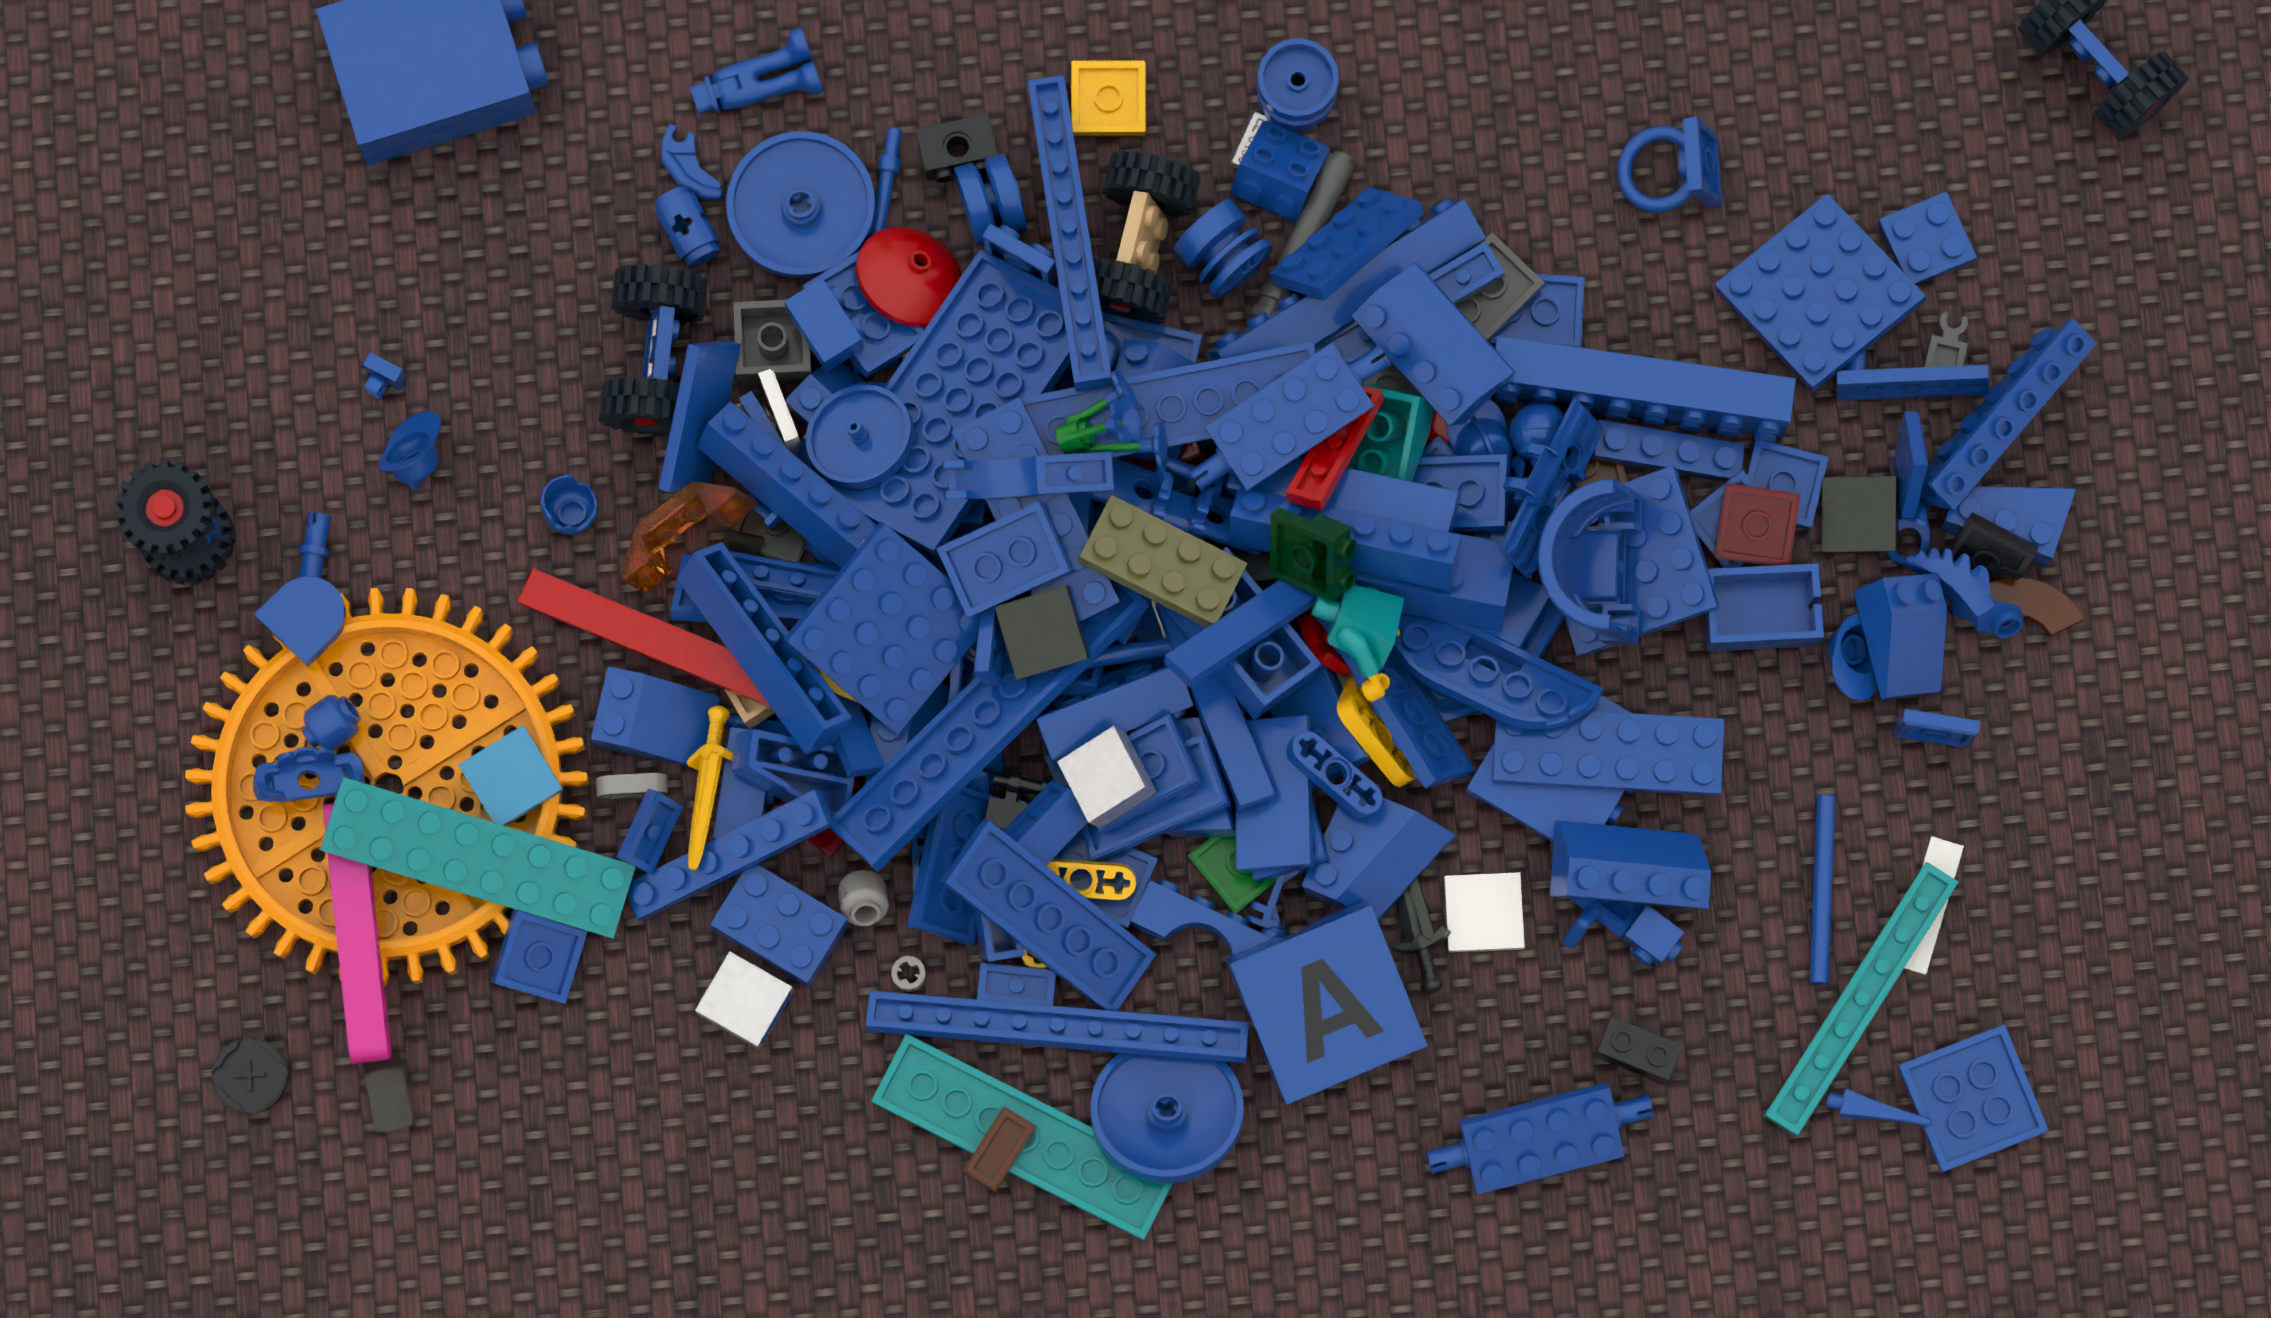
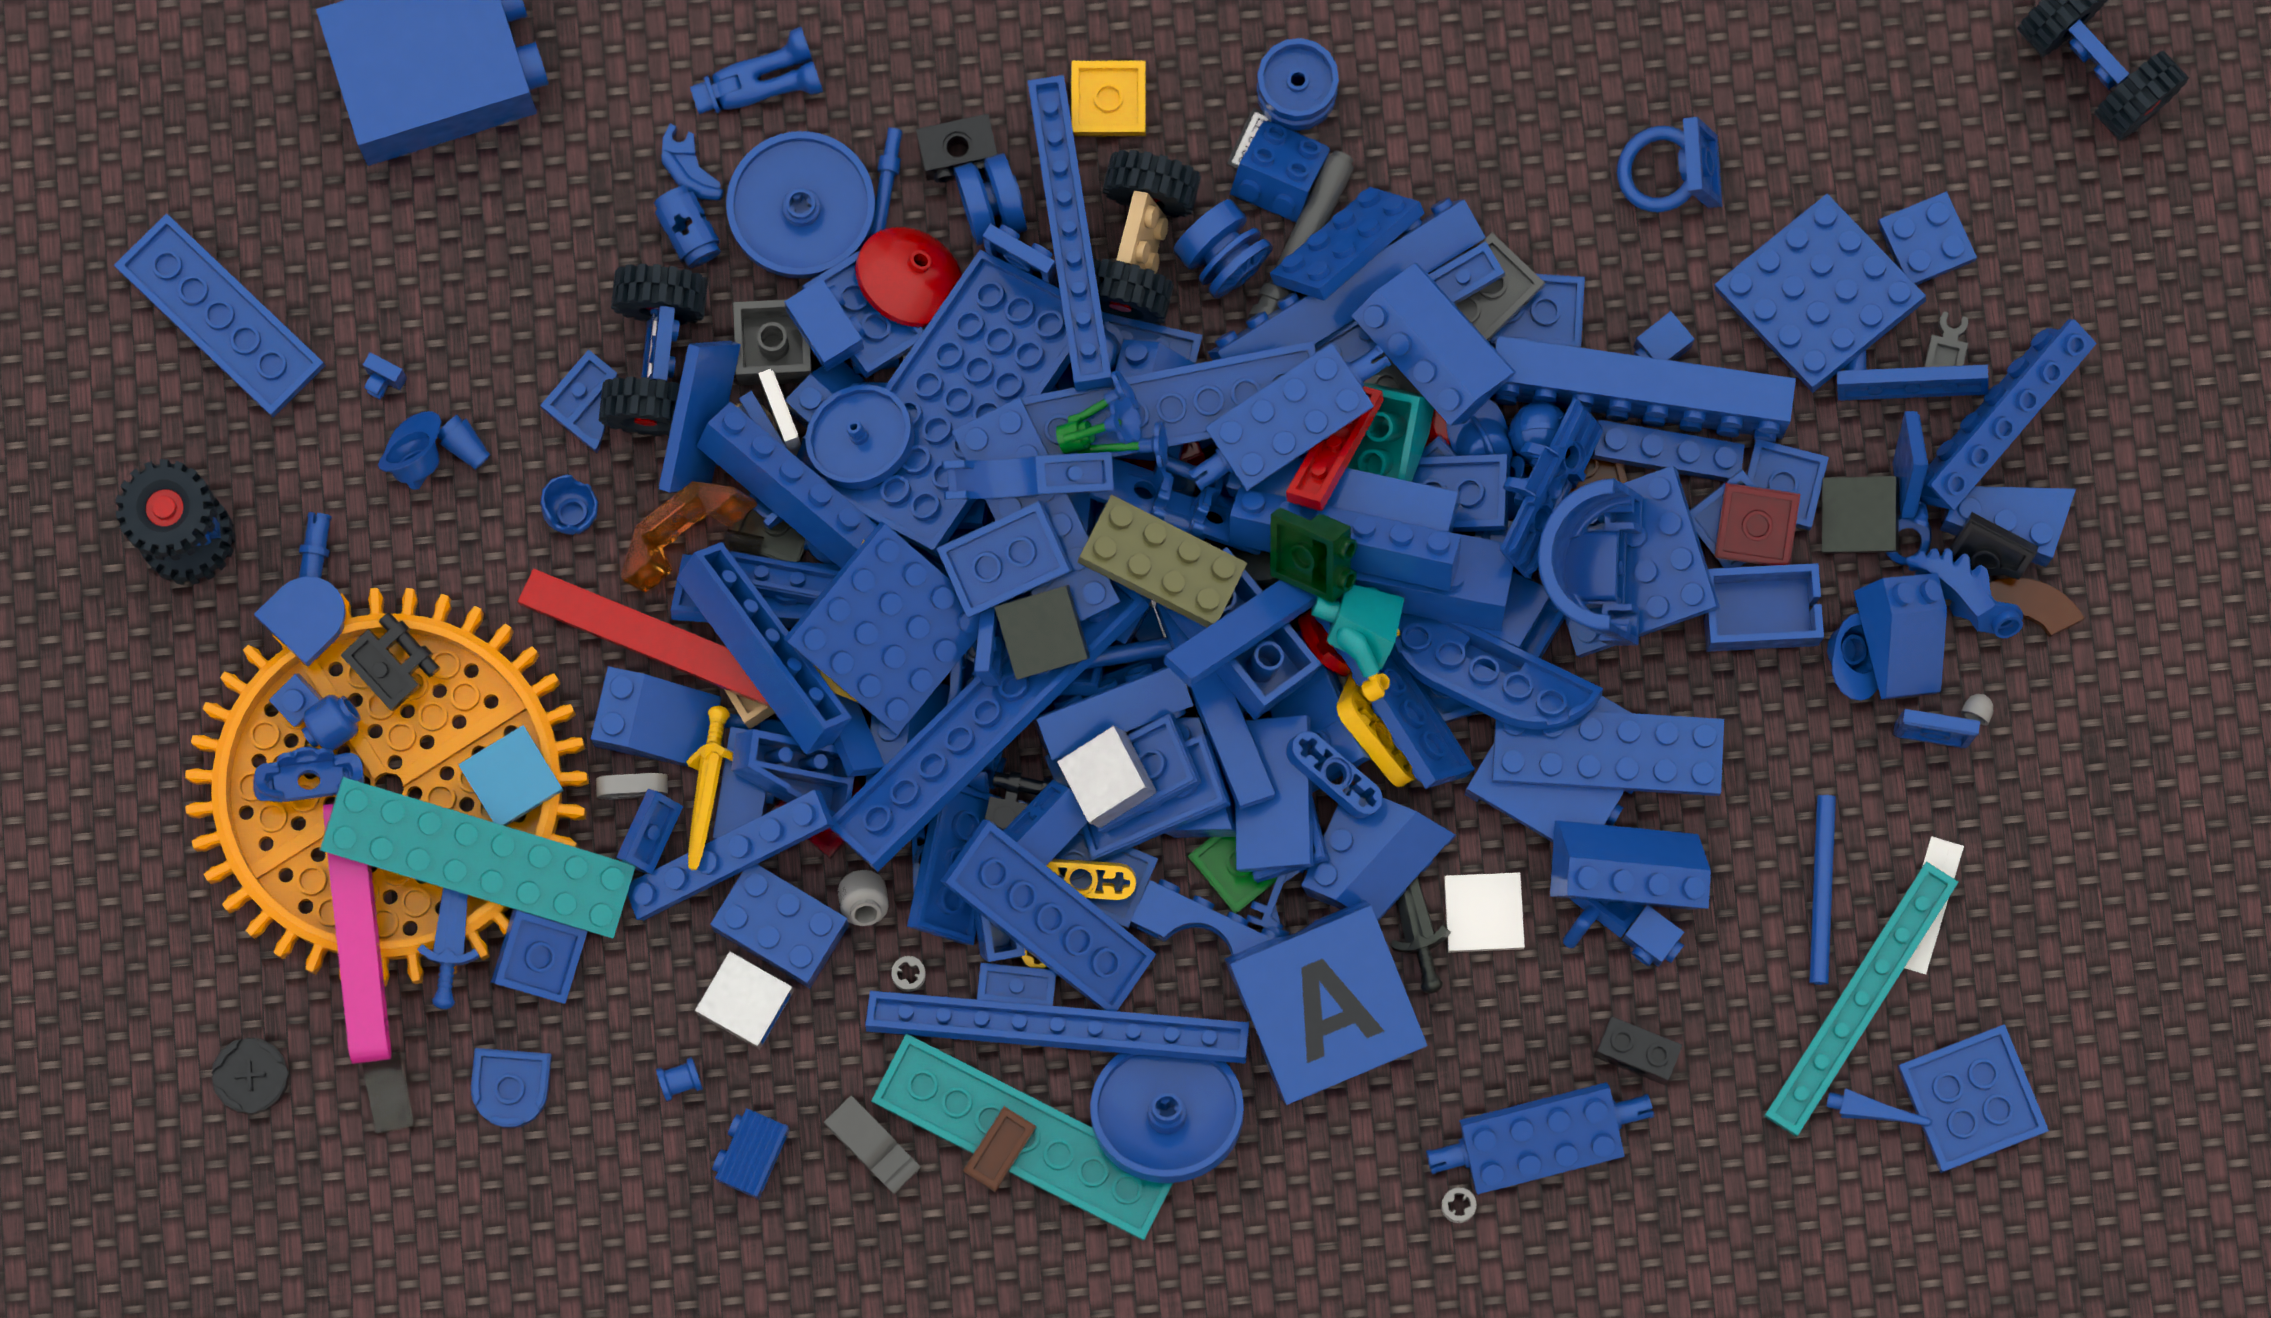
(219, 315): none -> blue plate
(295, 699): none -> blue plate
(382, 670): none -> black plate
(449, 945): none -> blue sword
(463, 442): none -> blue cone
(510, 1085): none -> blue tile
(578, 399): none -> blue wing
(679, 1079): none -> blue bush
(751, 1153): none -> blue brick
(872, 1144): none -> dark grey piece
(1449, 1198): none -> light grey bush
(1664, 339): none -> blue brick
(1978, 708): none -> light grey hinge

